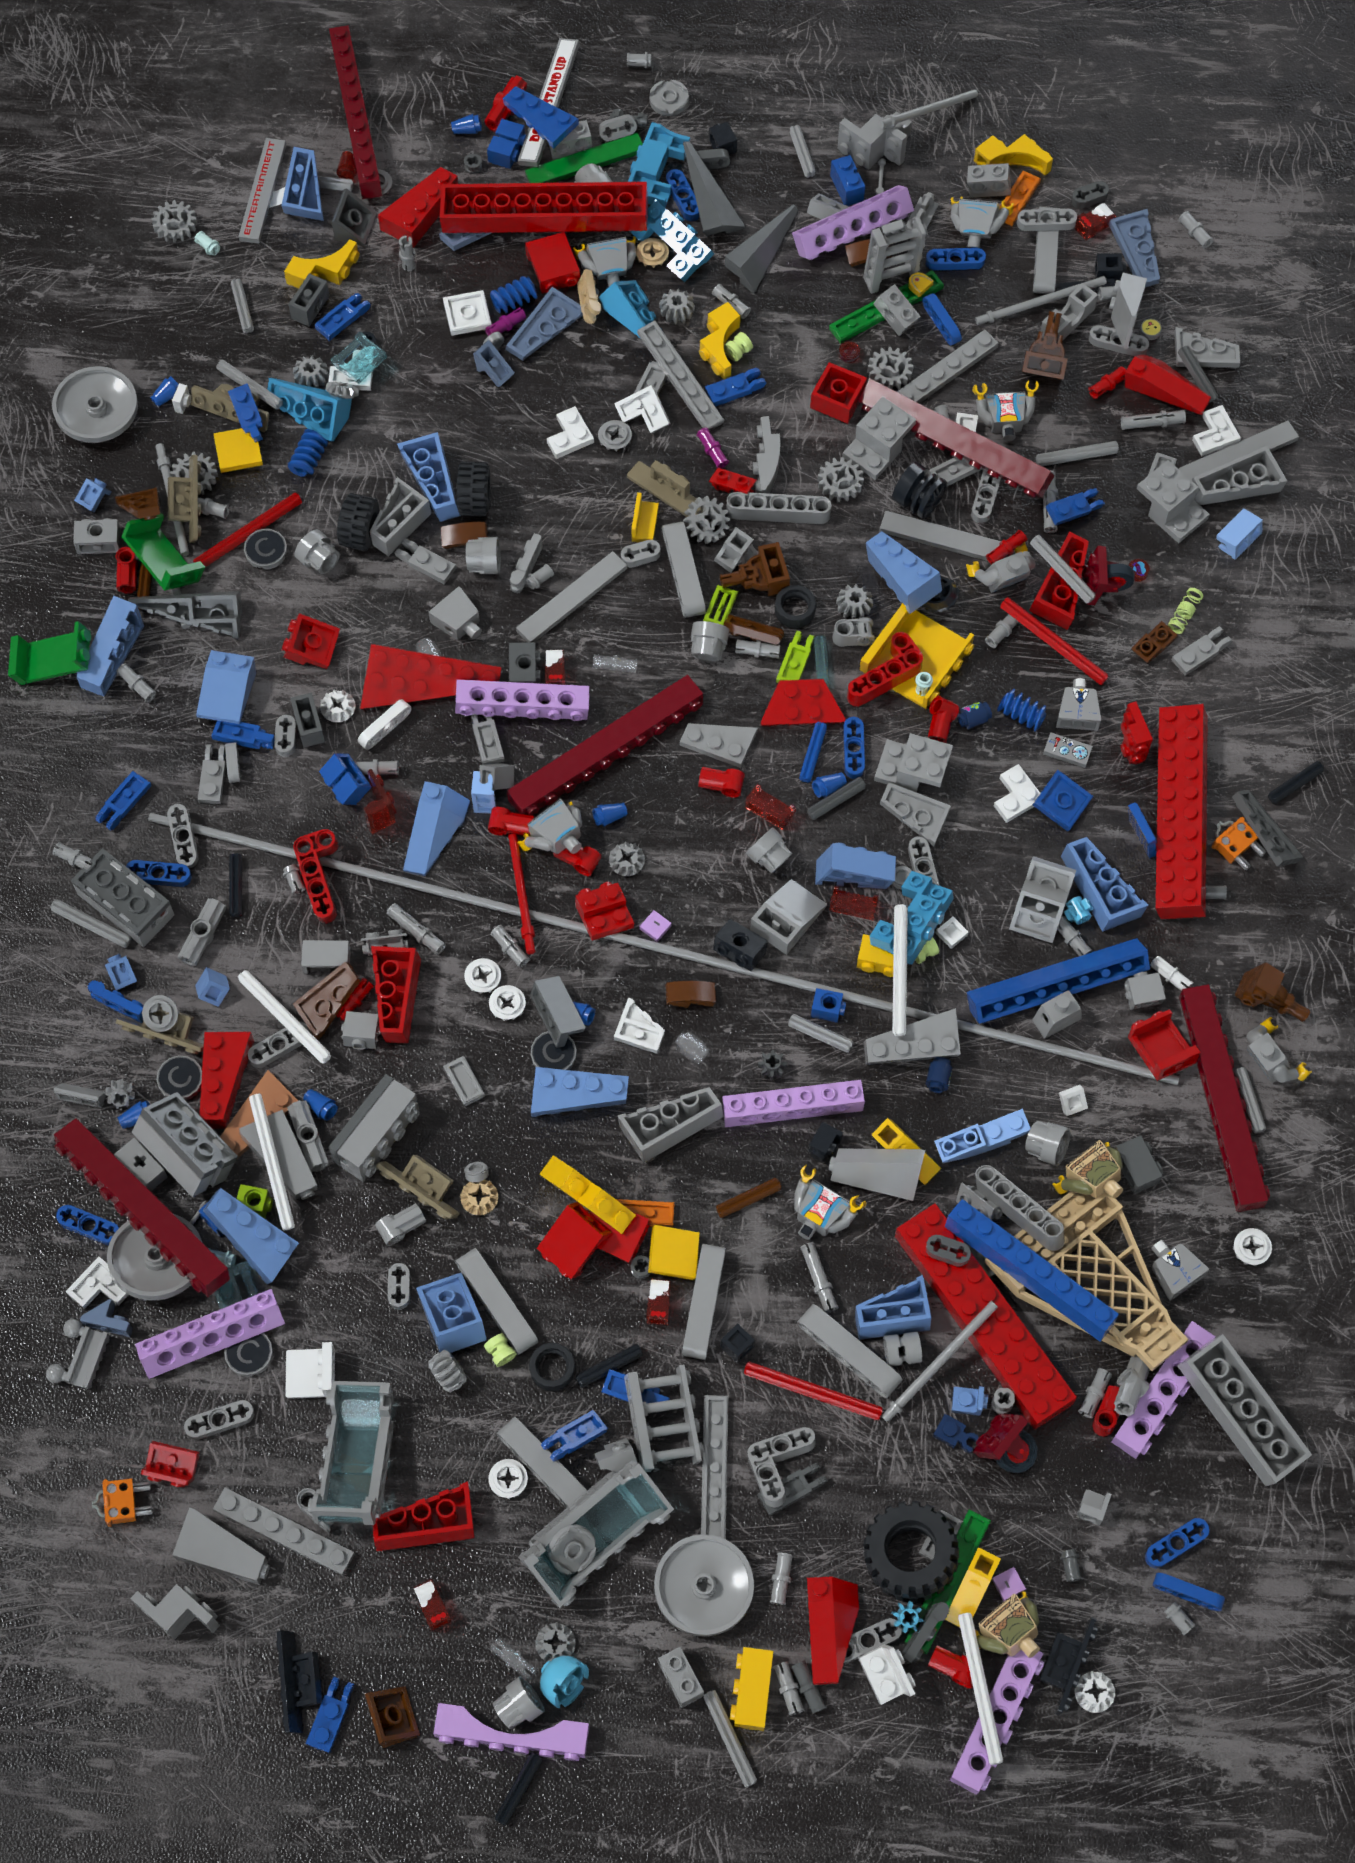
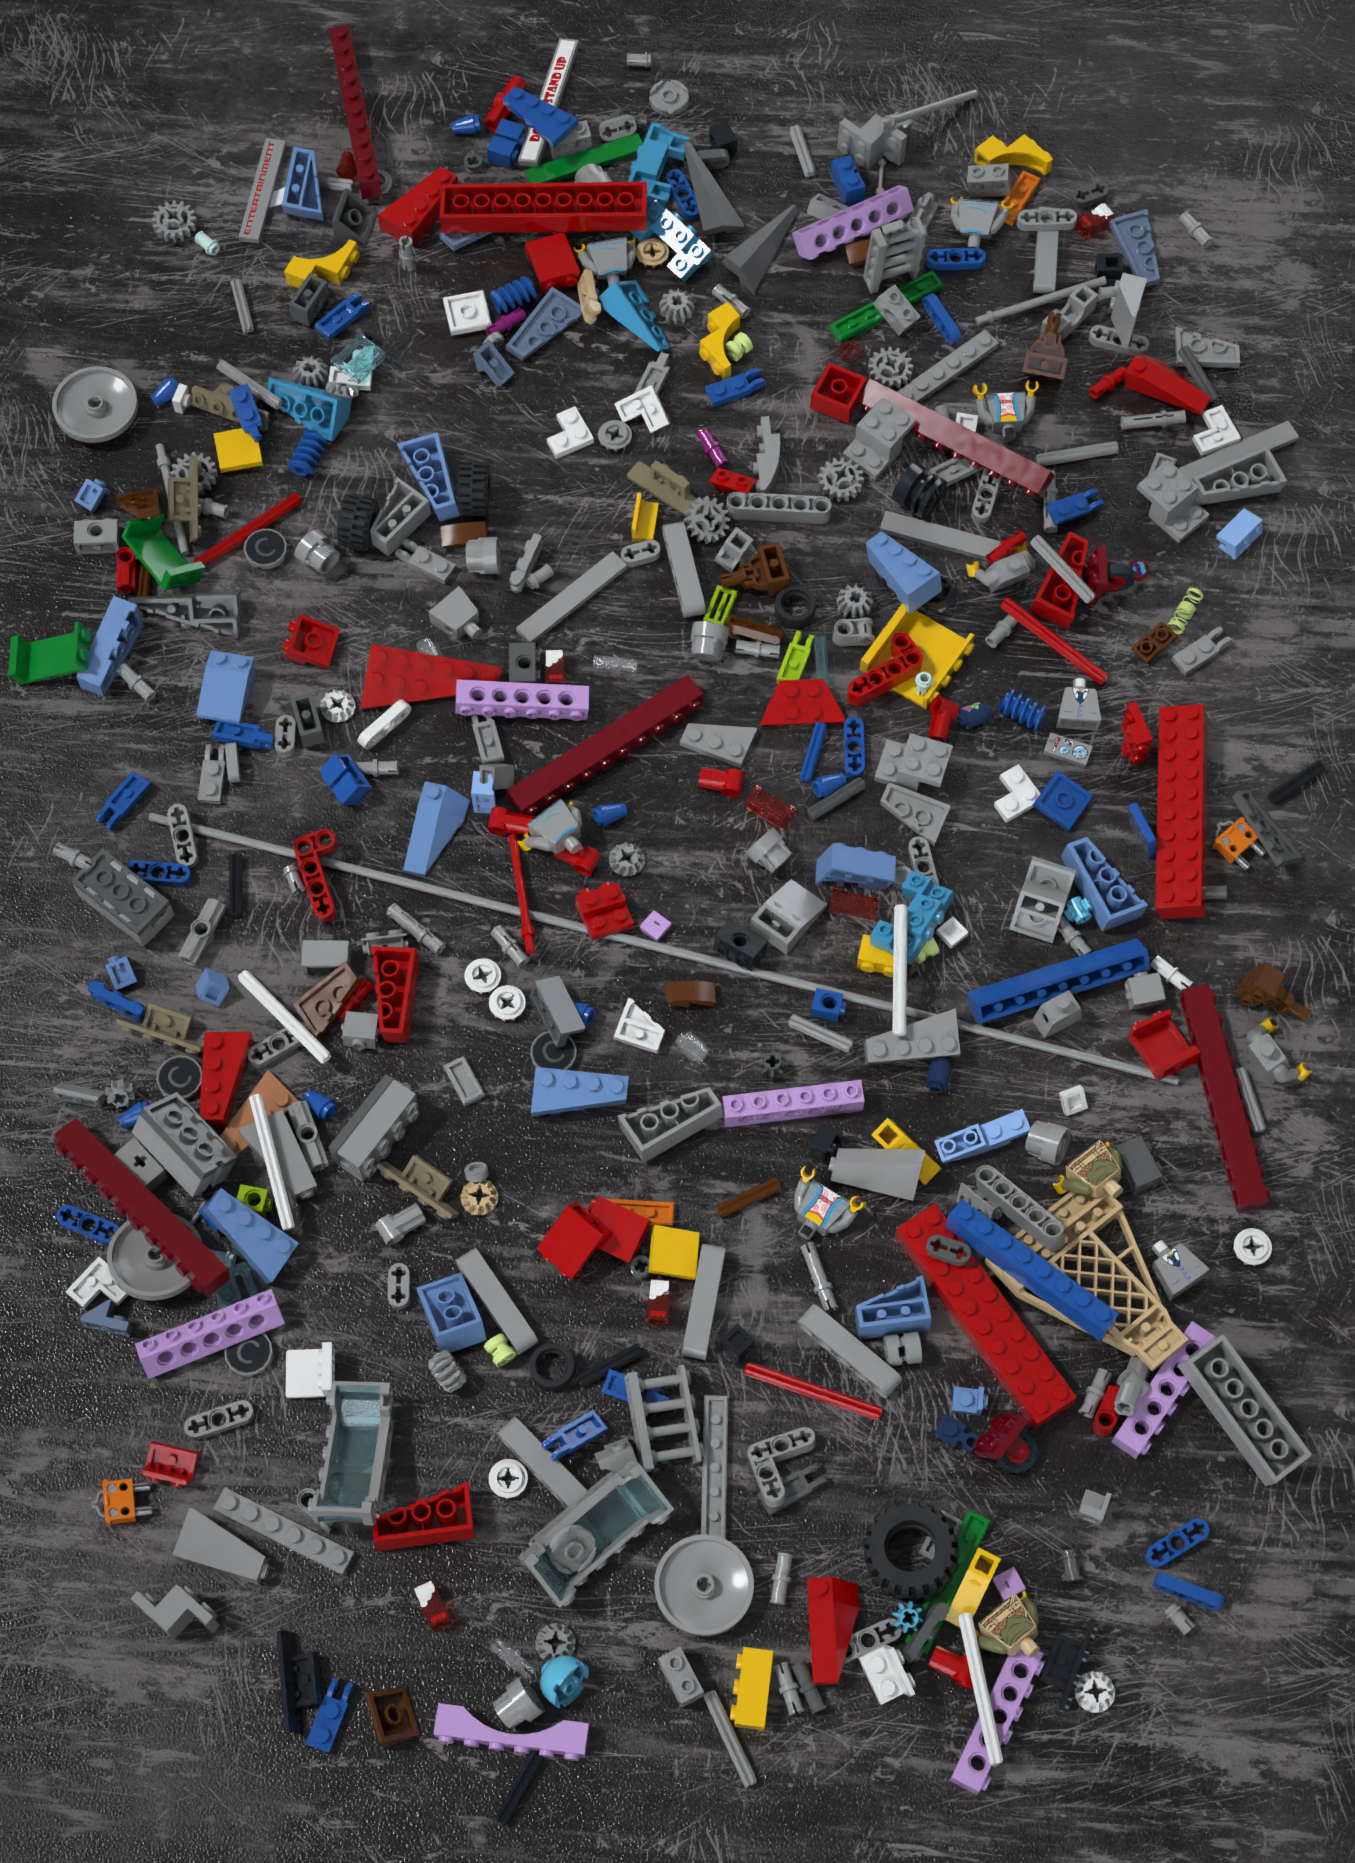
(86, 1357): light grey gear -> none
(91, 923): light grey axle -> none
(154, 1022): light grey gear -> none
(379, 812): clear red bracket -> none
(587, 1194): yellow arch -> none
(680, 376): light grey tile -> none
(896, 1407): light grey bar -> none
(919, 283): yellow tile -> none
(1003, 1393): light grey bush -> none
(1150, 329): tile -> none

